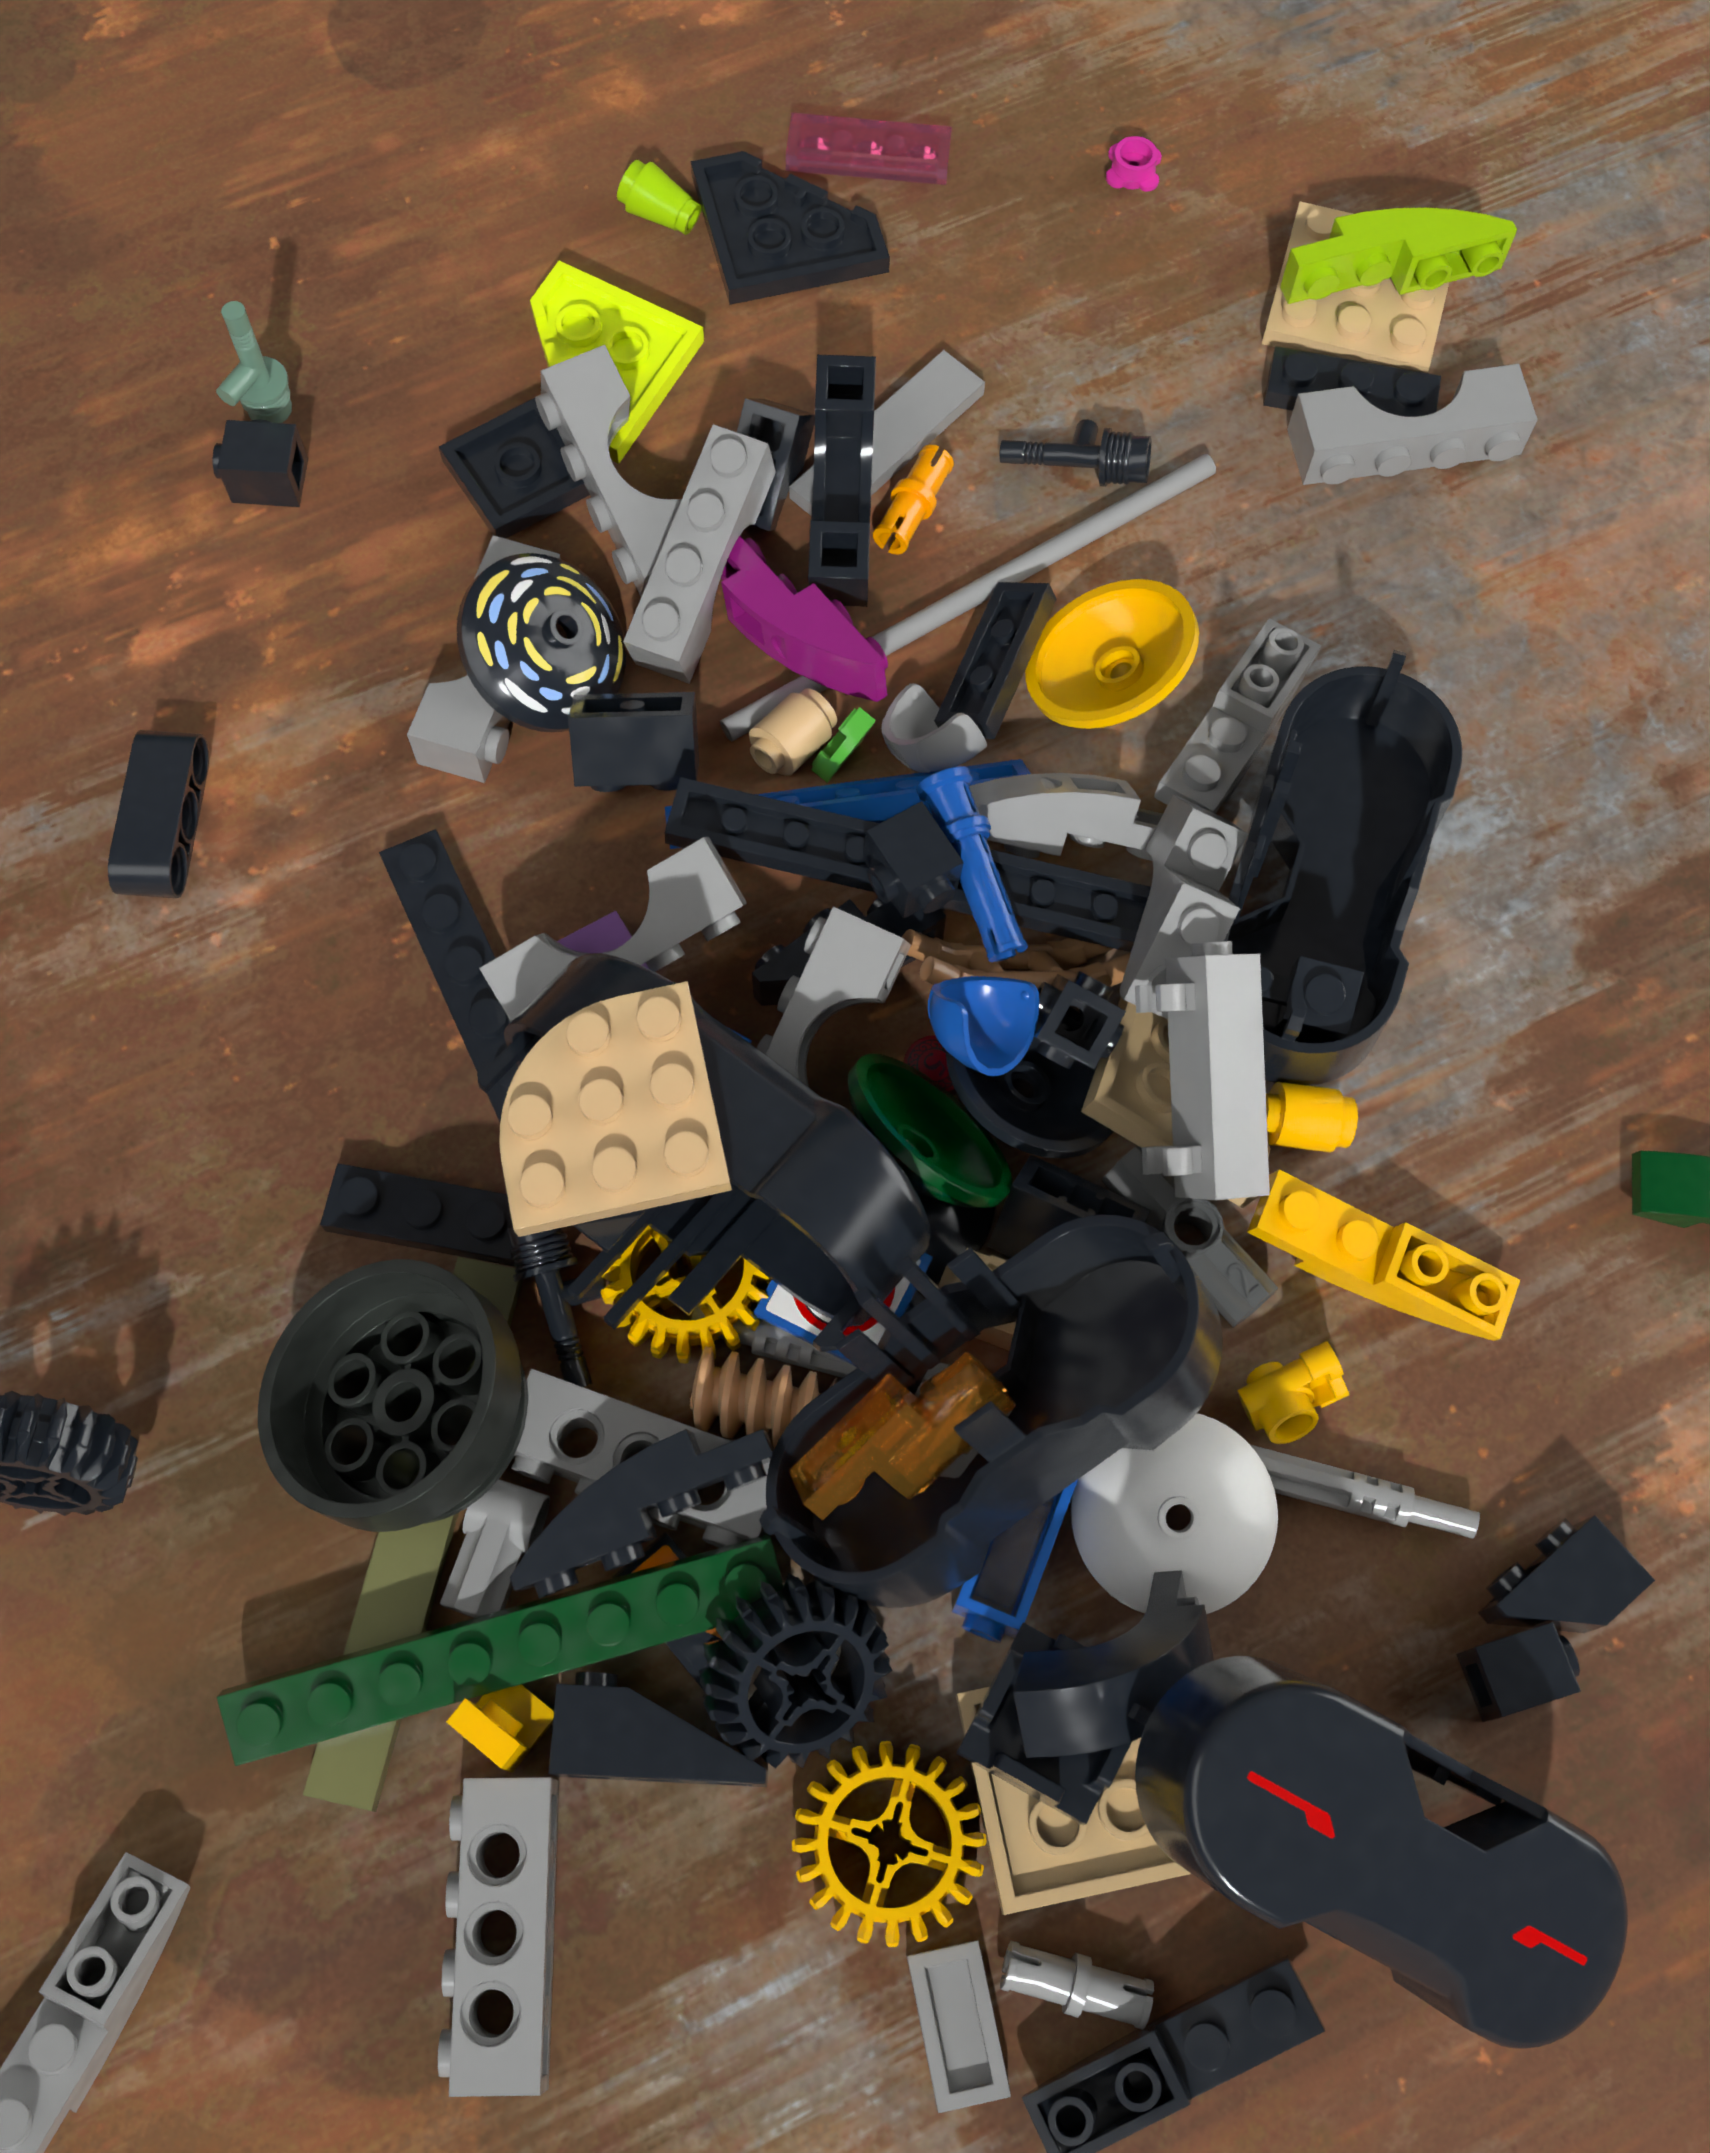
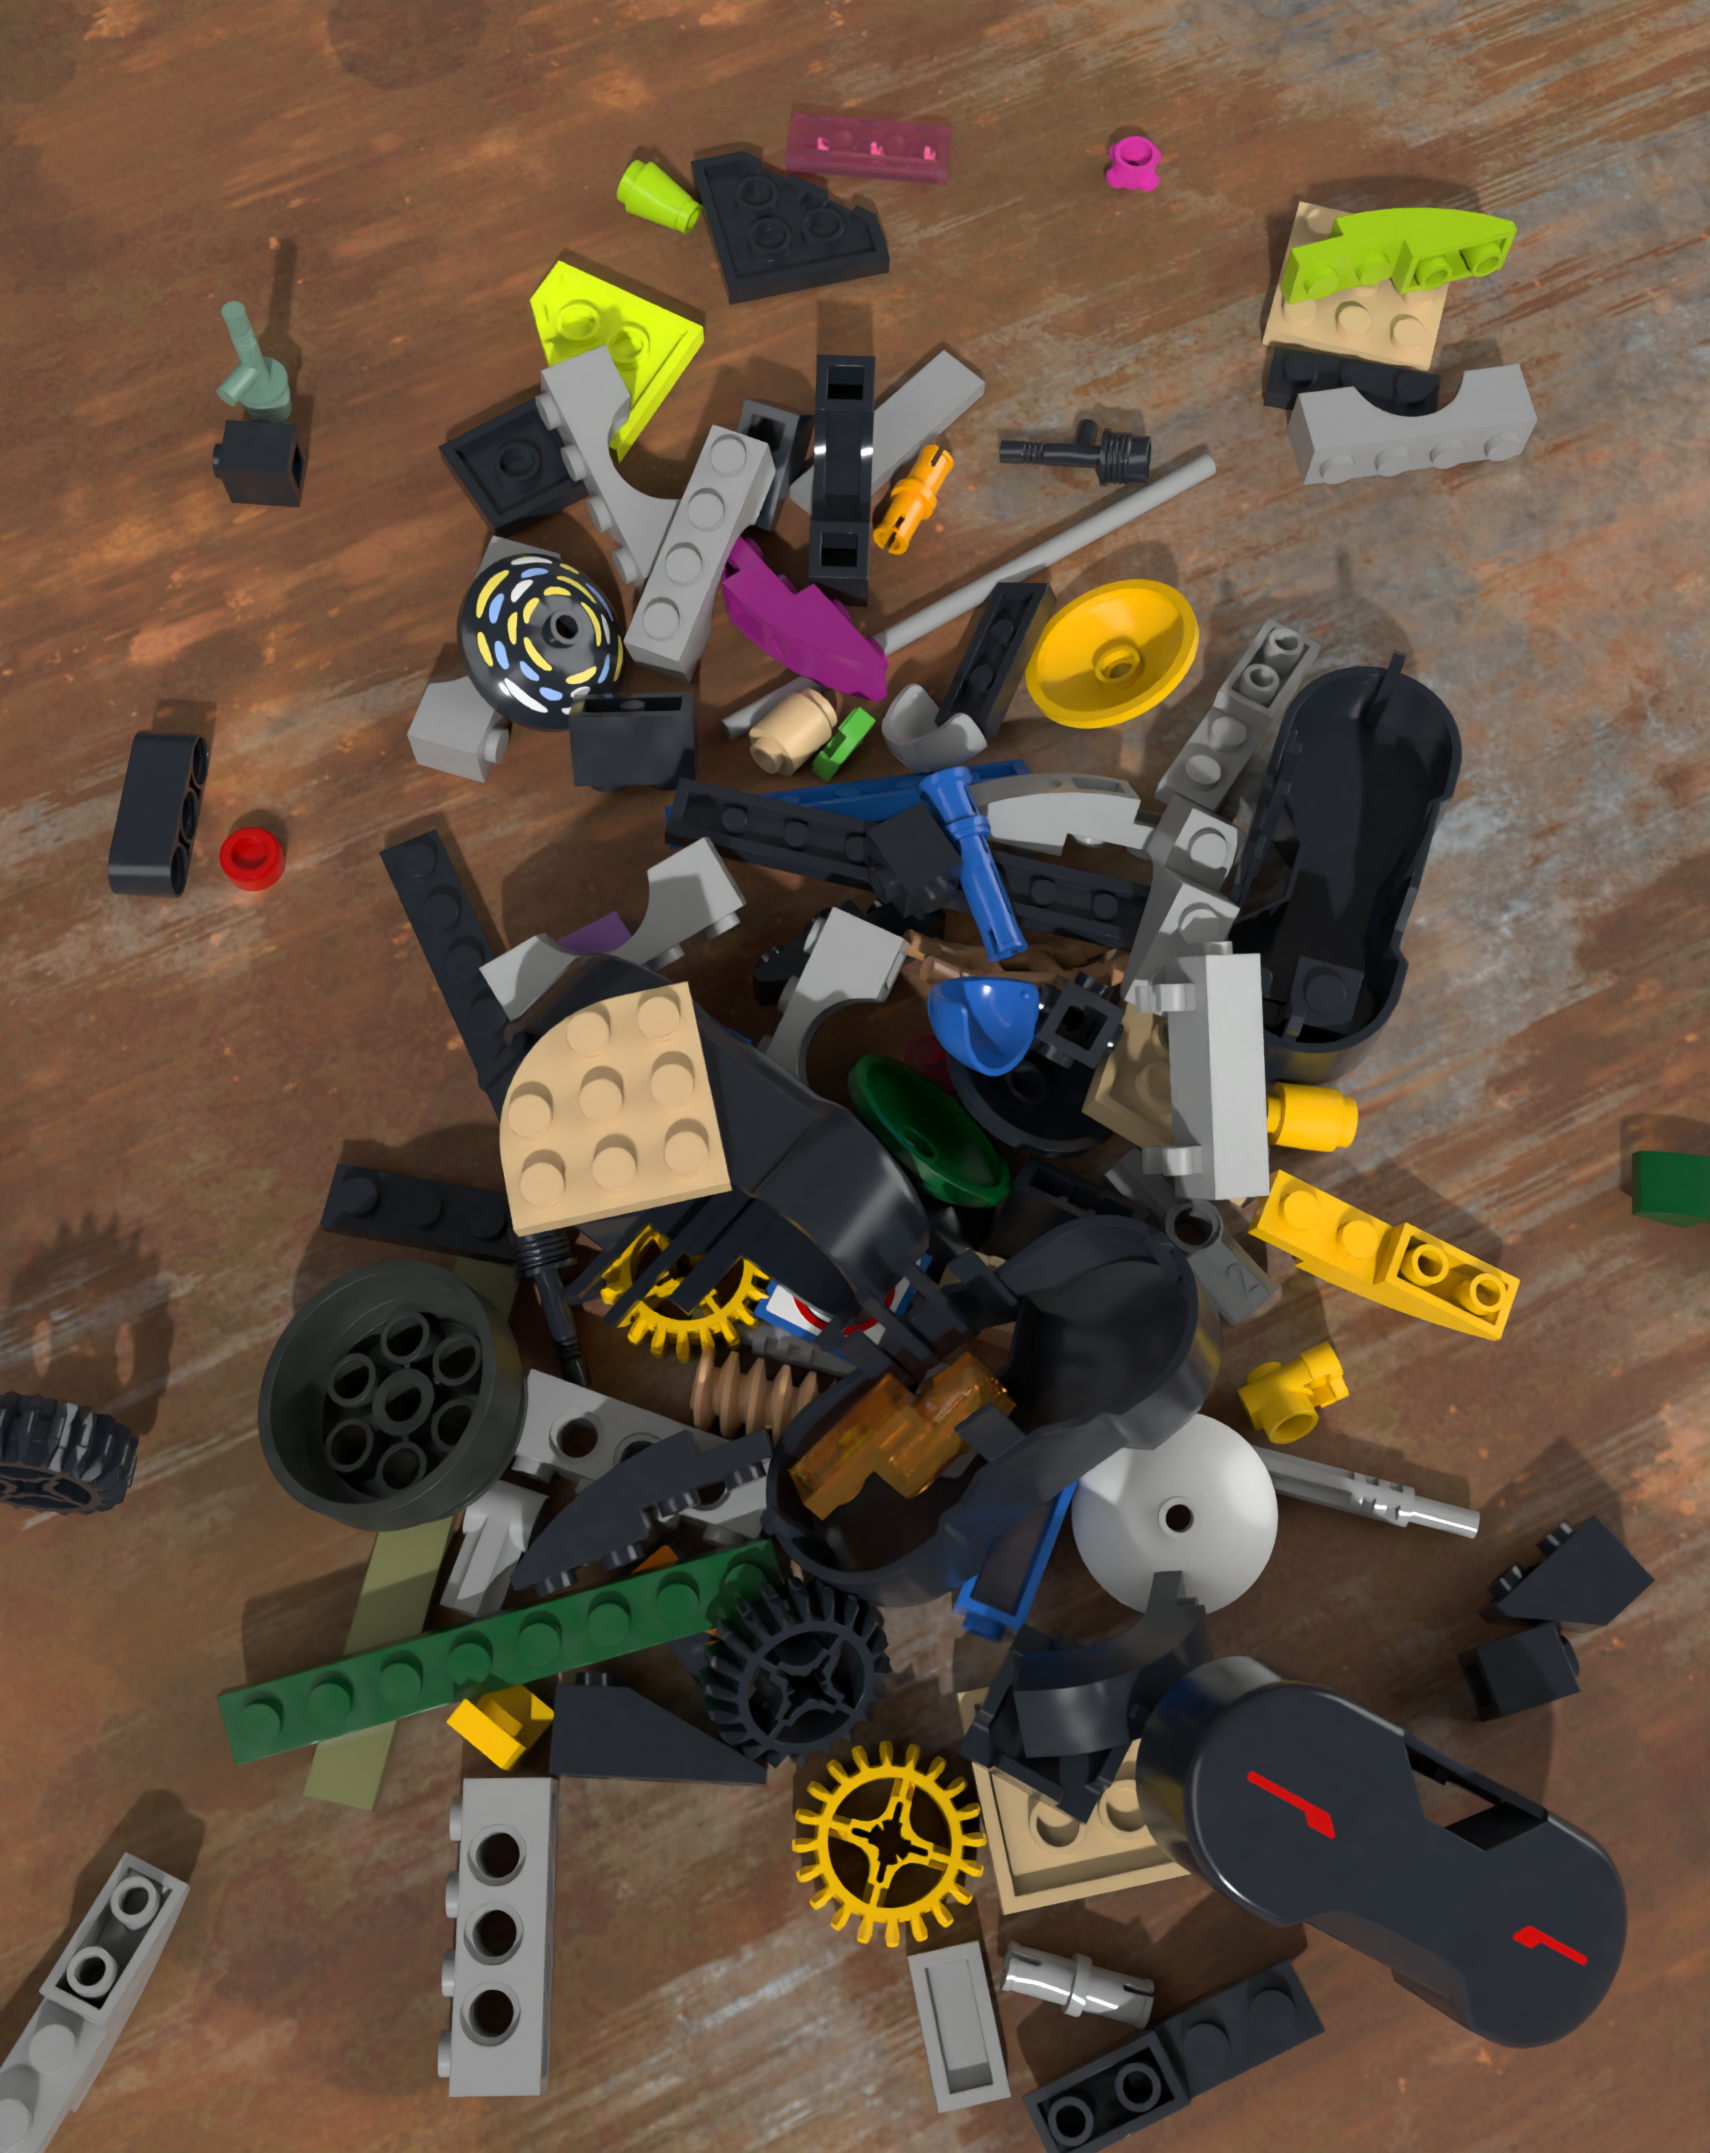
(252, 859): none -> red tile

